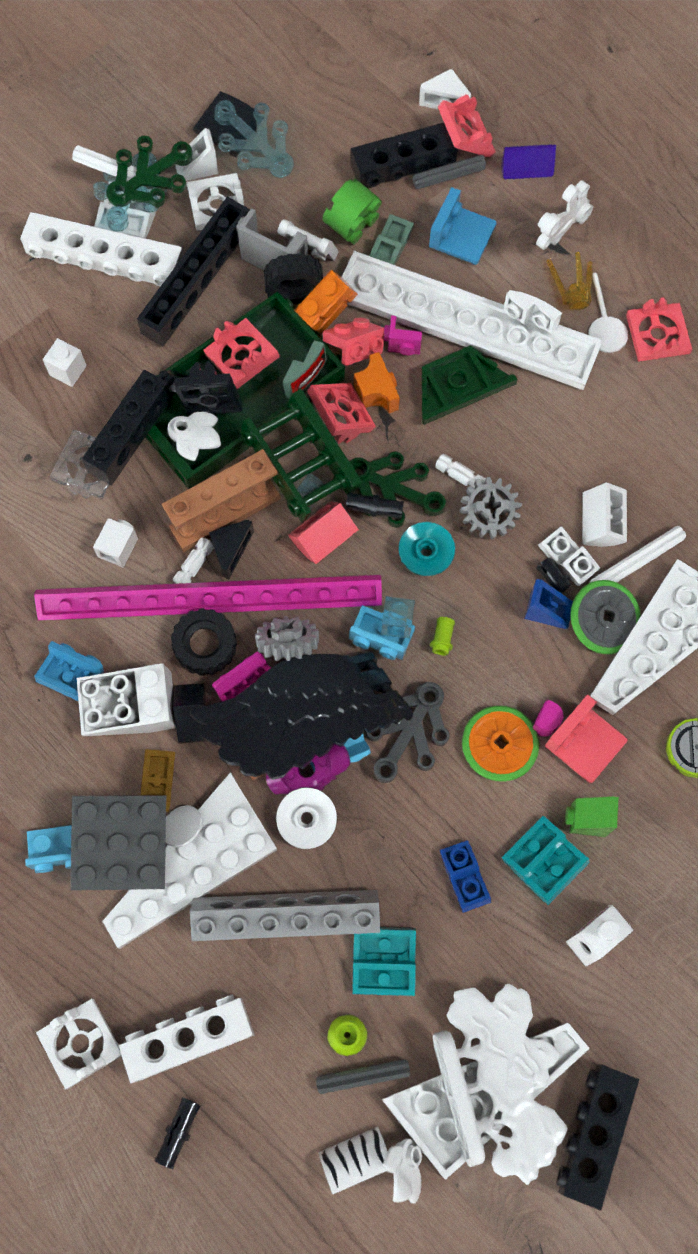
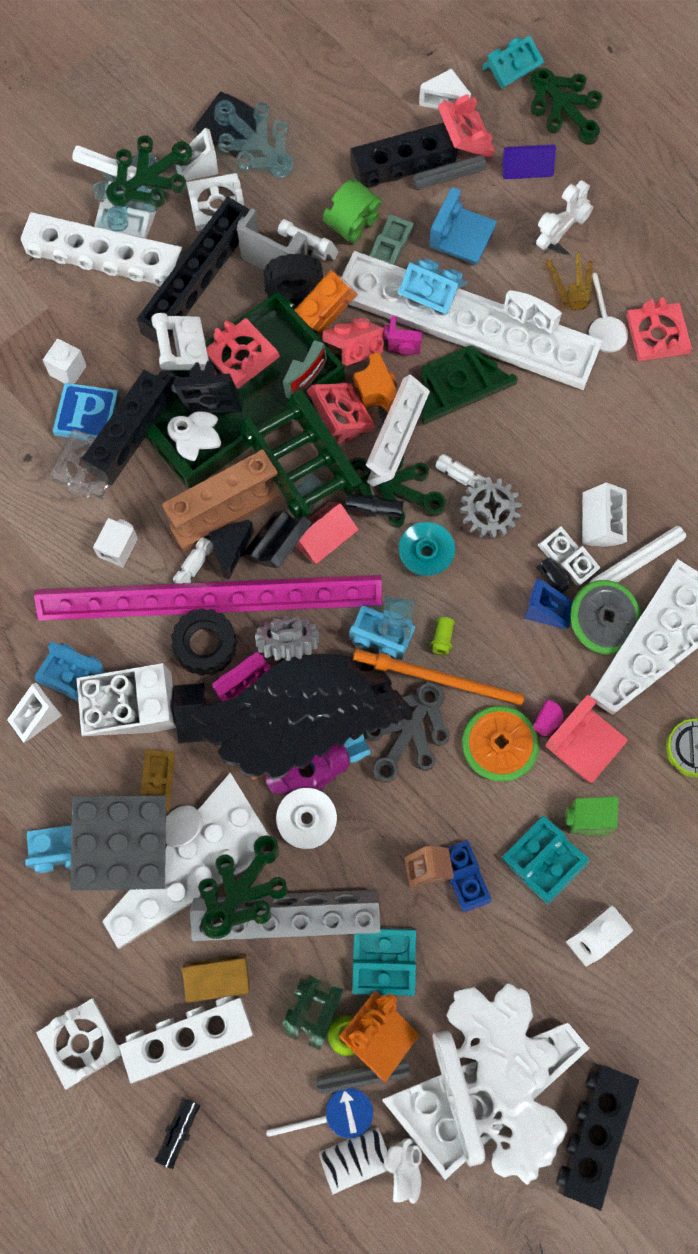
(33, 713): none -> white slope
(84, 409): none -> tile
(188, 341): none -> white plate
(216, 978): none -> pearl gold hinge
(241, 891): none -> dark green plant
(276, 539): none -> black slope
(296, 1021): none -> clear green brick
(347, 1114): none -> blue piece
(379, 1034): none -> orange hinge
(383, 662): none -> orange bar
(396, 430): none -> white fence
(428, 866): none -> nougat slope
(431, 285): none -> medium azure bracket
(514, 61): none -> teal bracket
(544, 82): none -> dark green plant

